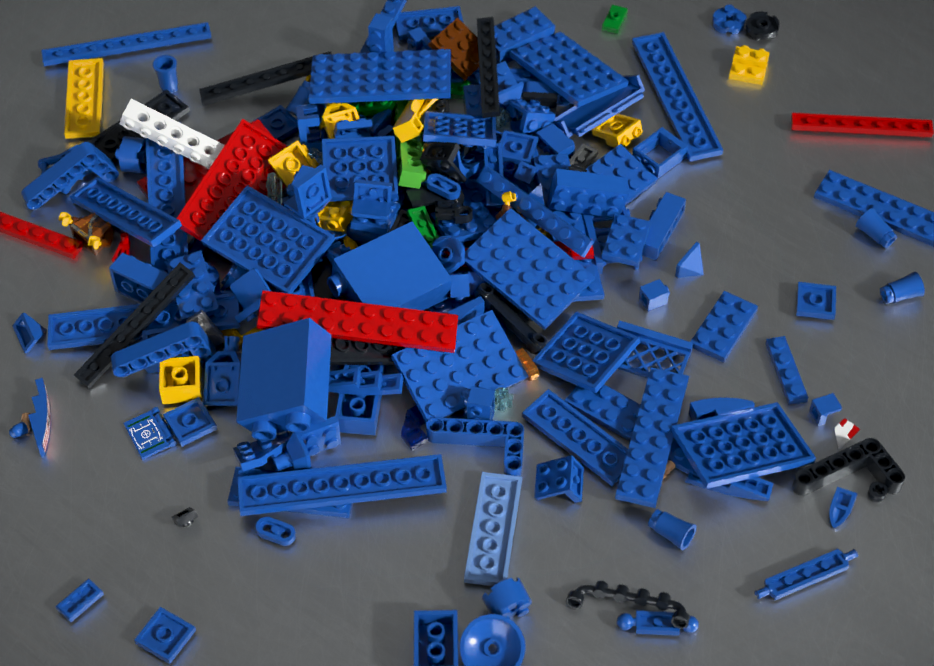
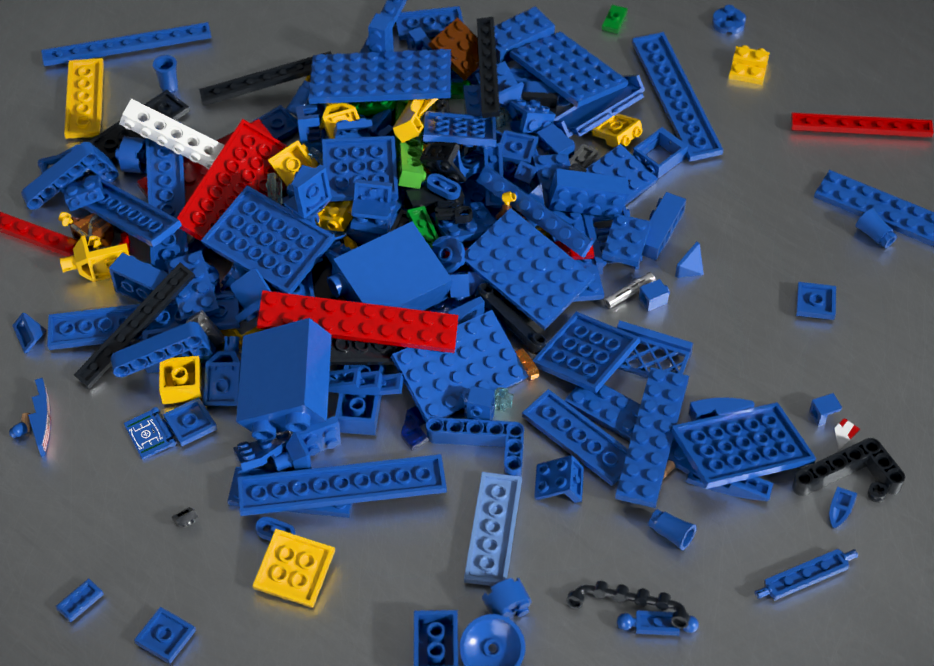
(84, 192): none -> blue plate
(92, 264): none -> yellow plate
(294, 568): none -> yellow plate
(629, 290): none -> light grey pin
(723, 326): blue plate -> none
(769, 28): black plate -> none
(786, 370): blue plate -> none
(902, 289): blue plant -> none

